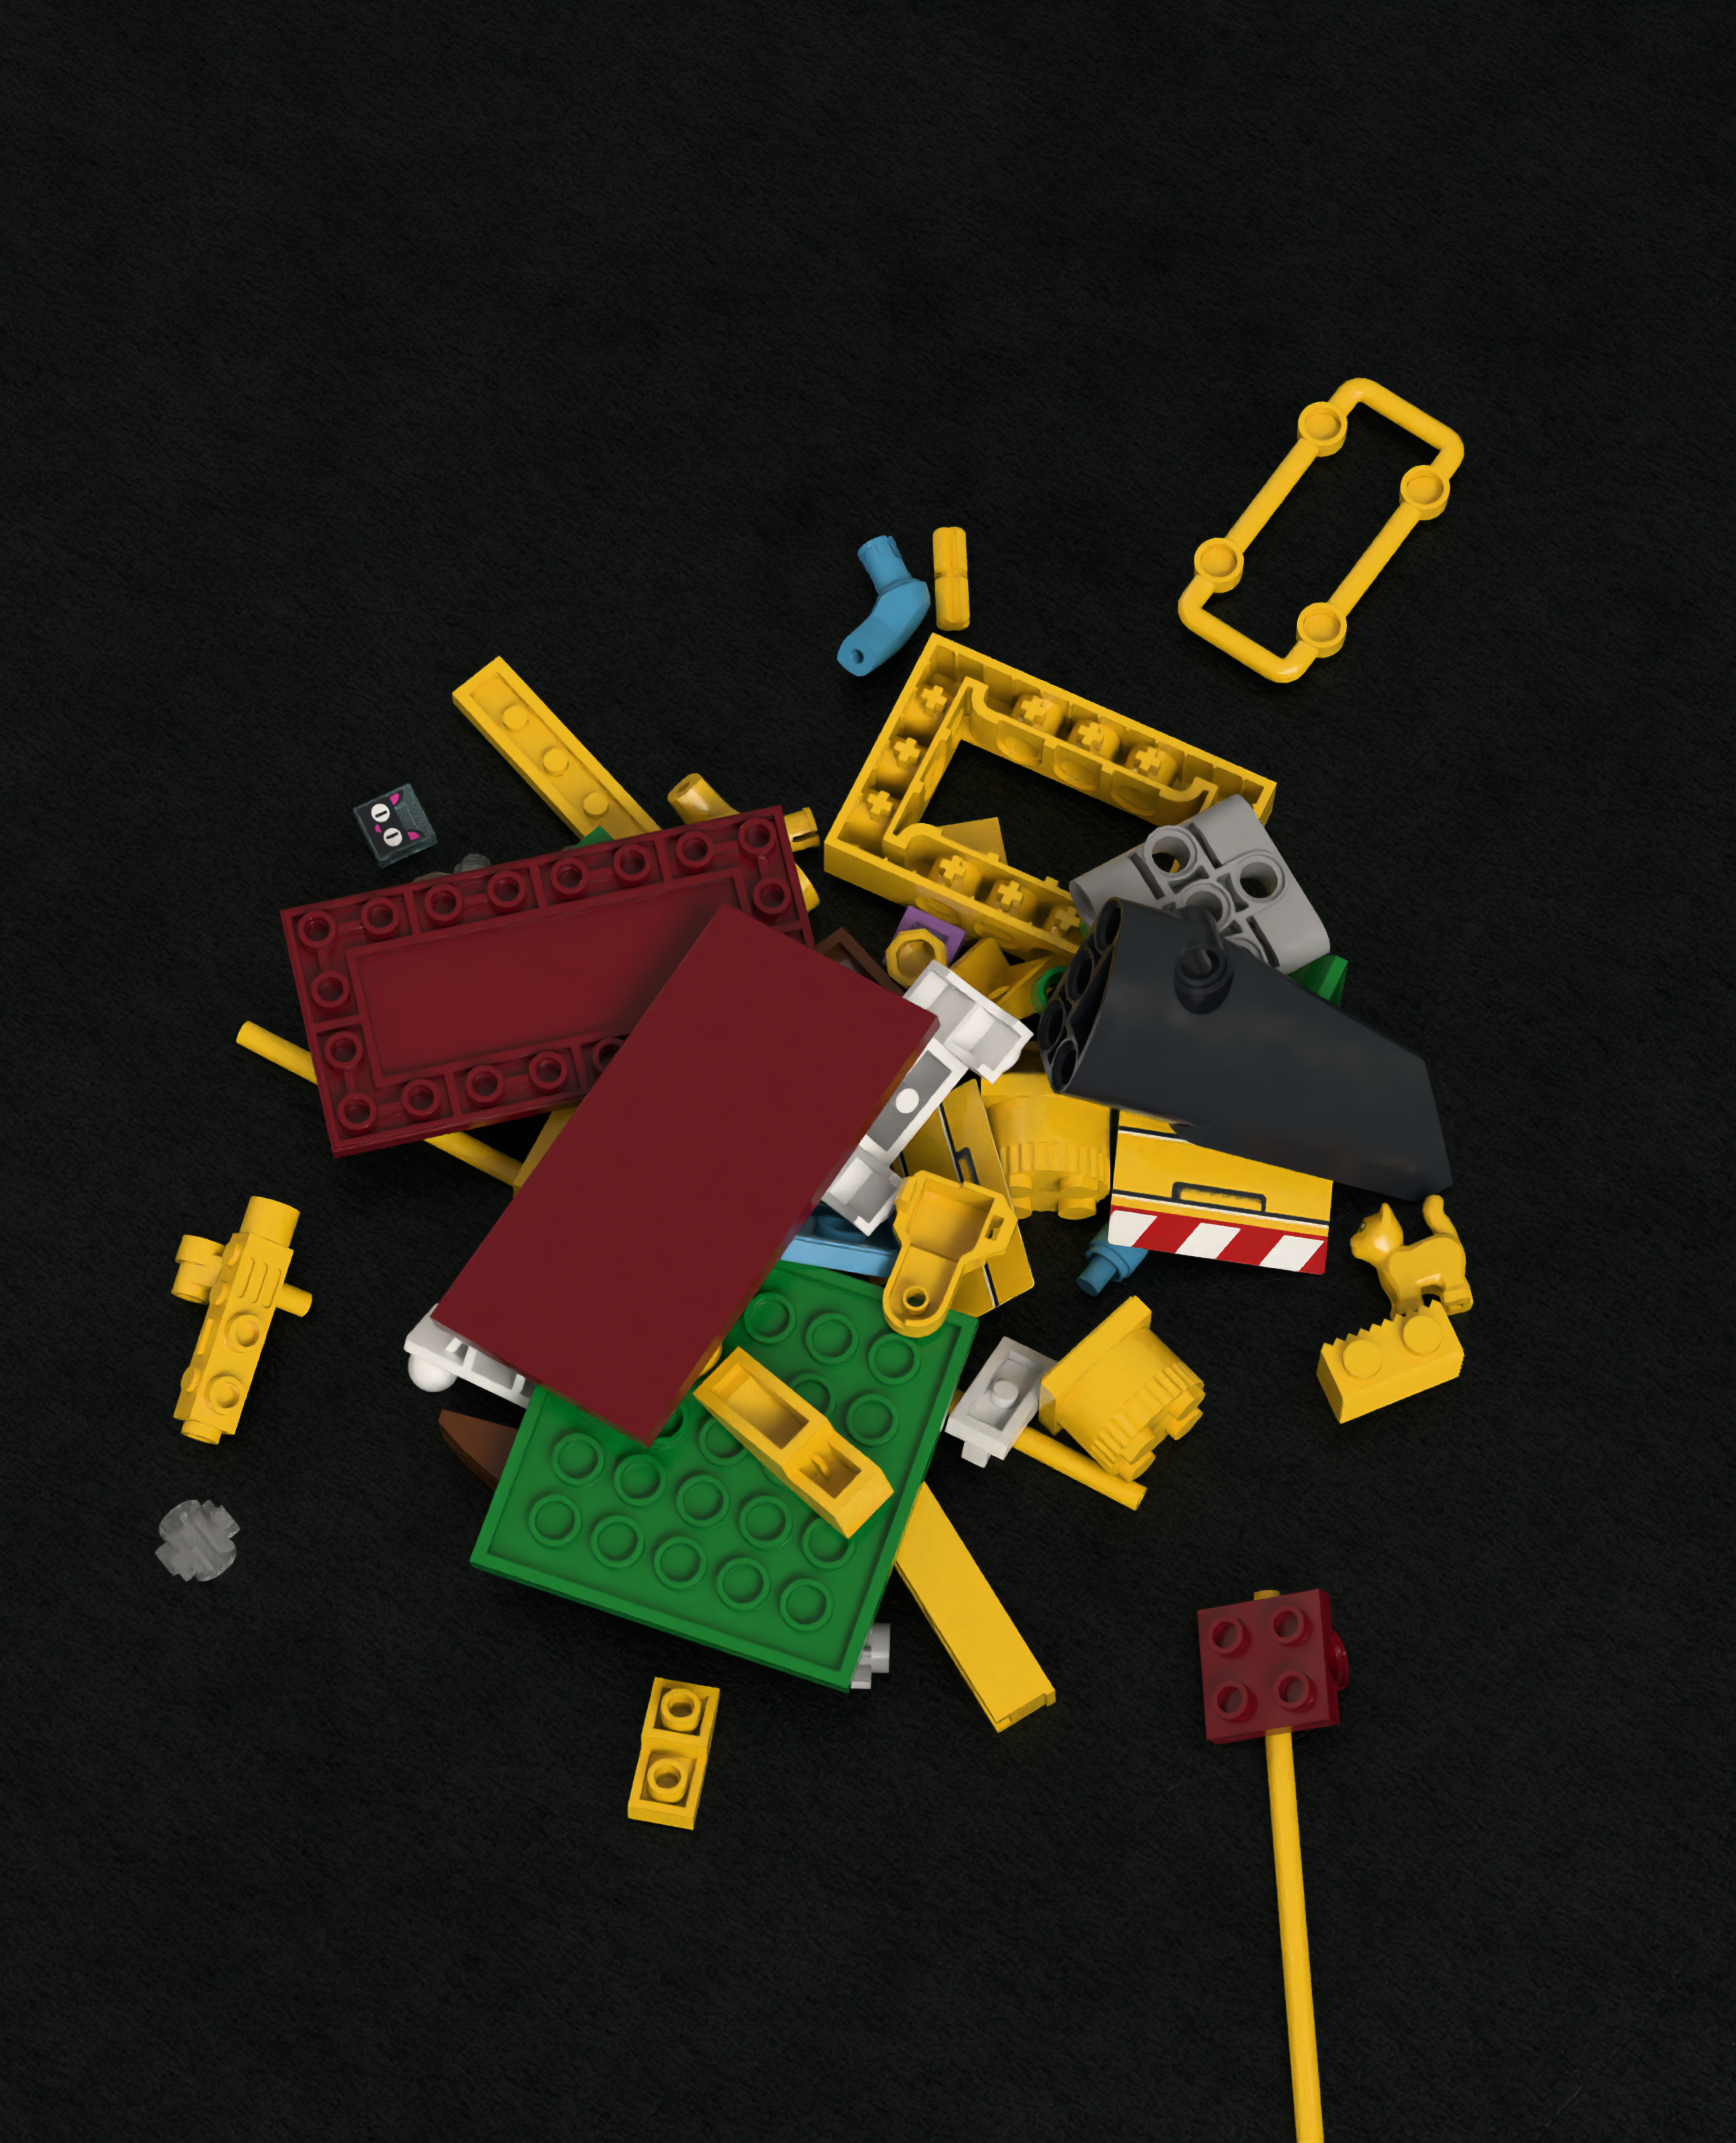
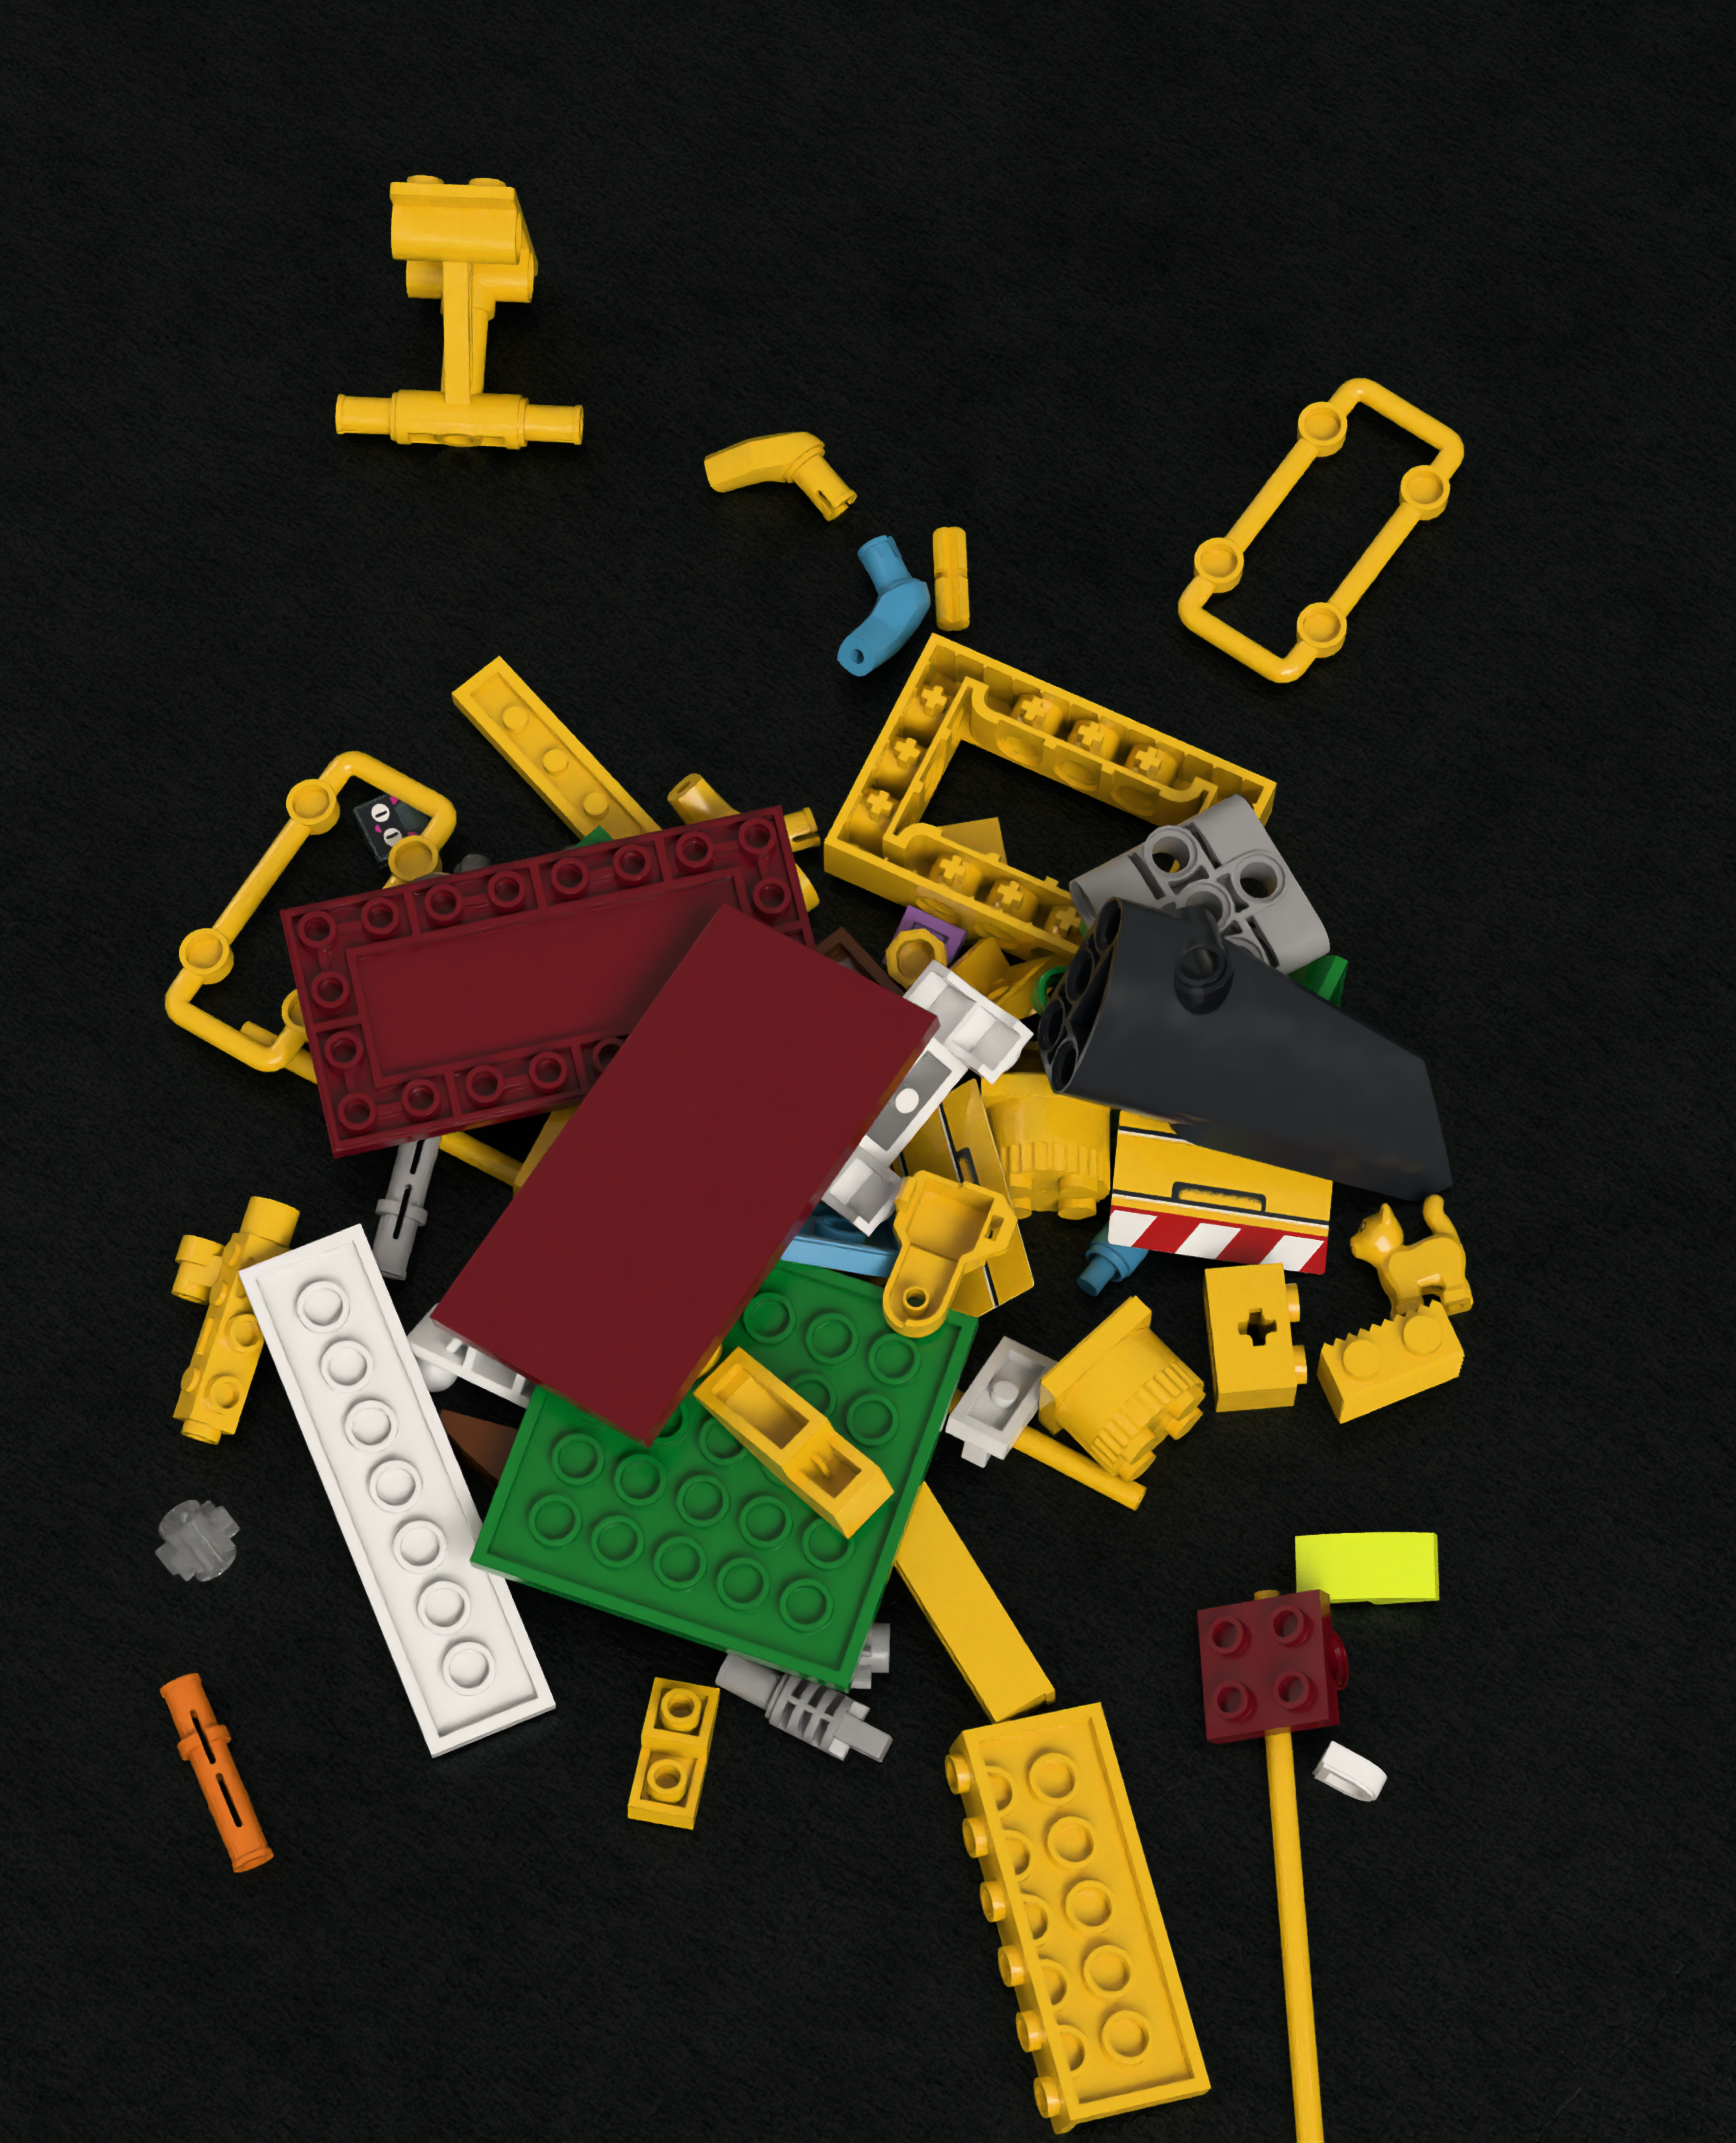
(187, 1702): none -> orange pin
(312, 811): none -> yellow bar
(392, 1253): none -> light grey pin
(396, 1490): none -> white plate
(470, 253): none -> yellow plate
(781, 458): none -> yellow arm
(805, 1709): none -> light grey hinge
(1075, 1916): none -> yellow bracket
(1244, 1373): none -> yellow brick
(1349, 1773): none -> white tile
(1369, 1566): none -> neon yellow slope

